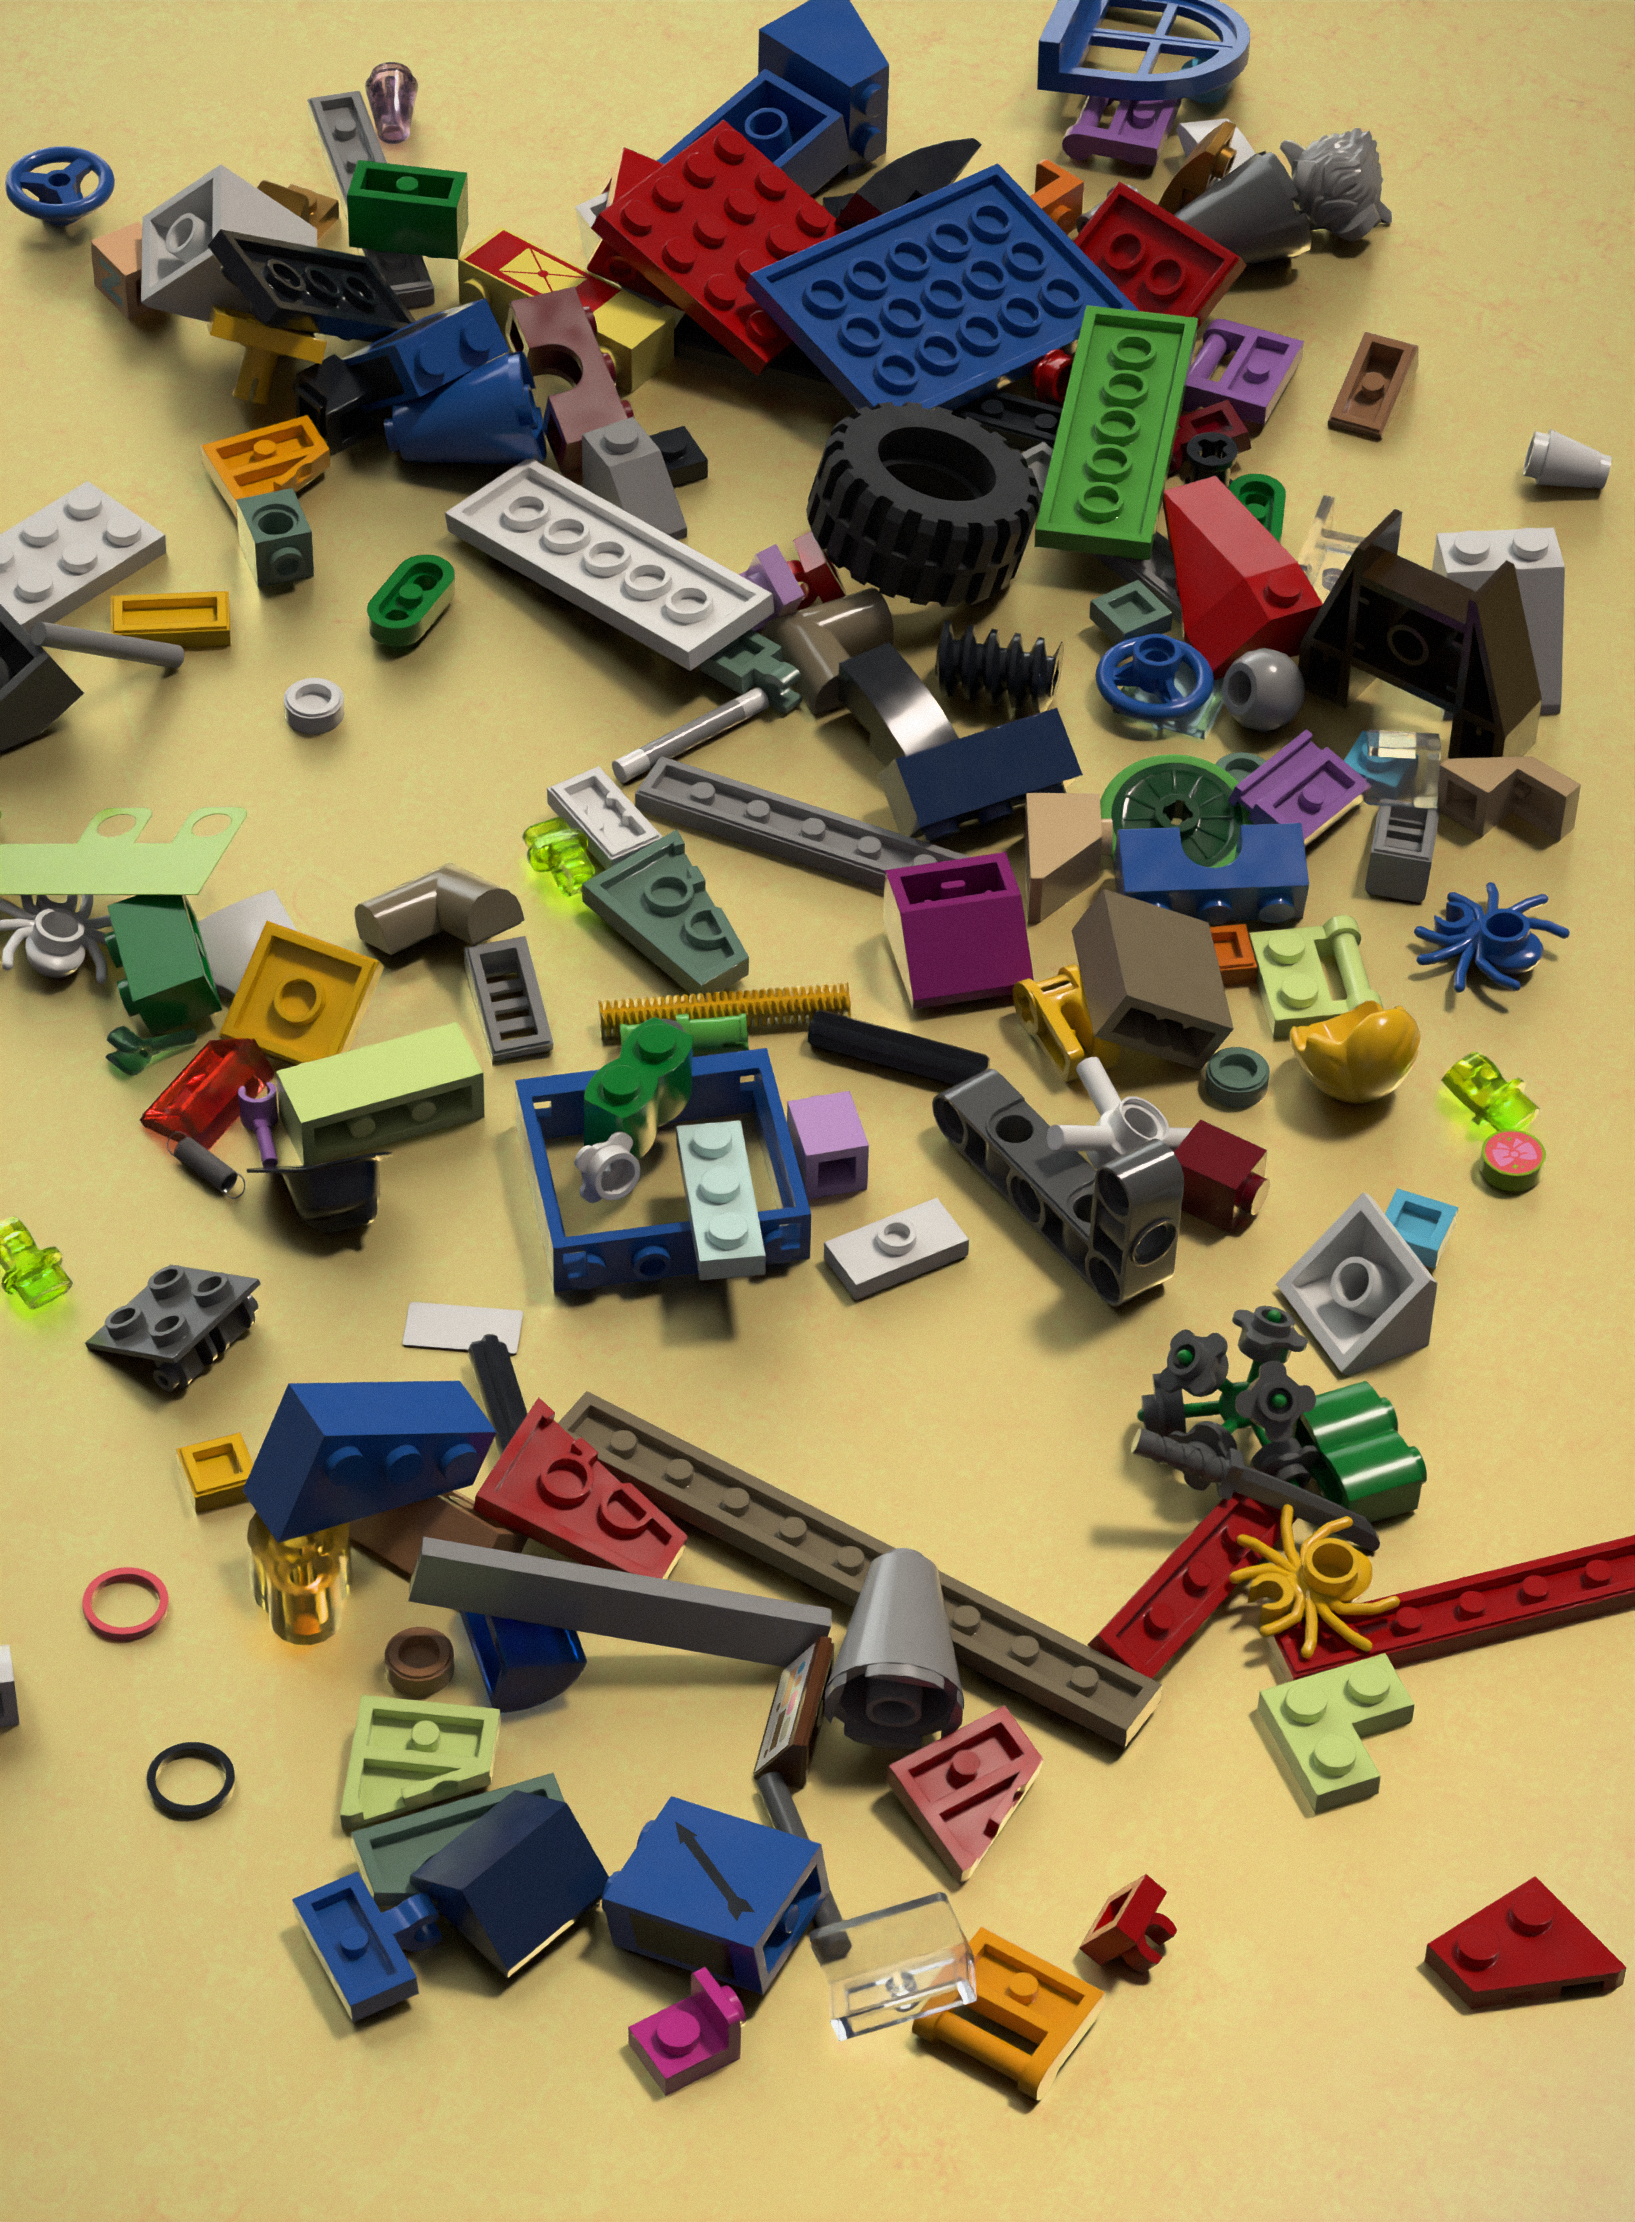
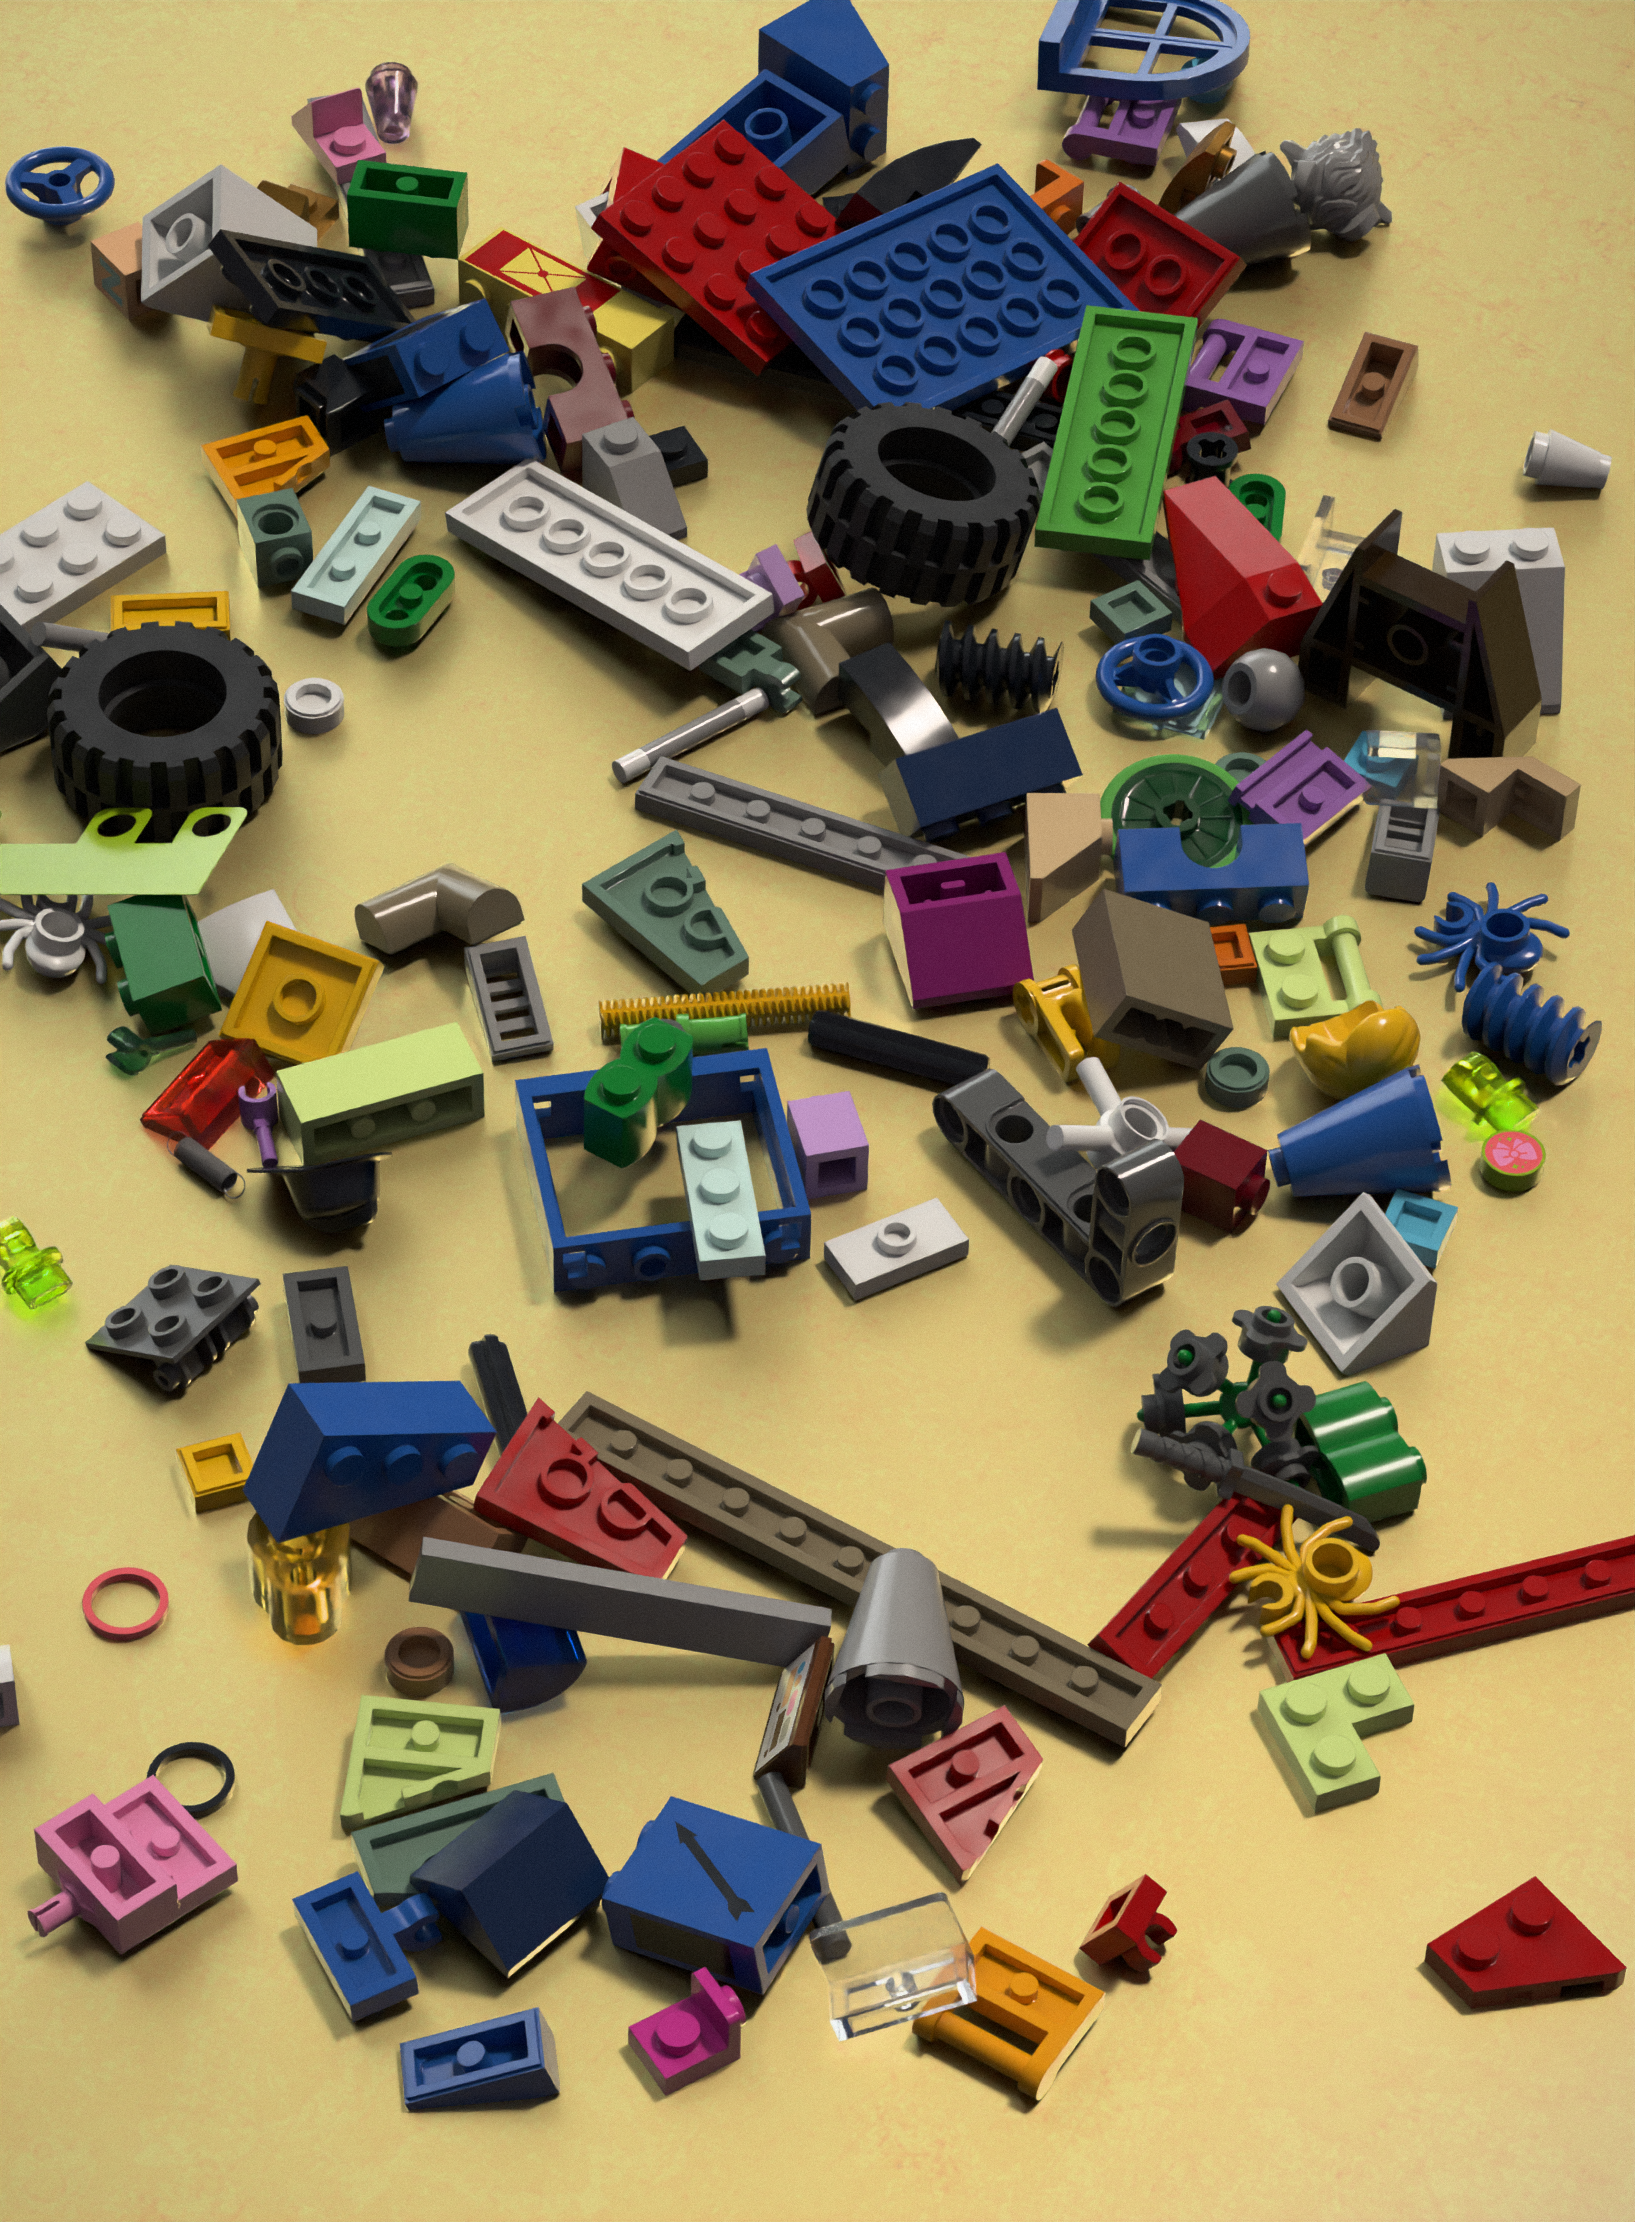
(128, 1865): none -> bright pink plate
(156, 681): none -> black tyre
(324, 1326): none -> dark grey plate
(337, 134): none -> bright pink slope
(356, 555): none -> light aqua plate
(460, 1326): white sticker -> none
(482, 2063): none -> blue slope
(559, 850): clear neon green piece -> none
(604, 814): white plate -> none
(608, 1168): white plate -> none
(1025, 399): none -> light grey bar
(1366, 1144): none -> blue cone
(1526, 1029): none -> blue piece

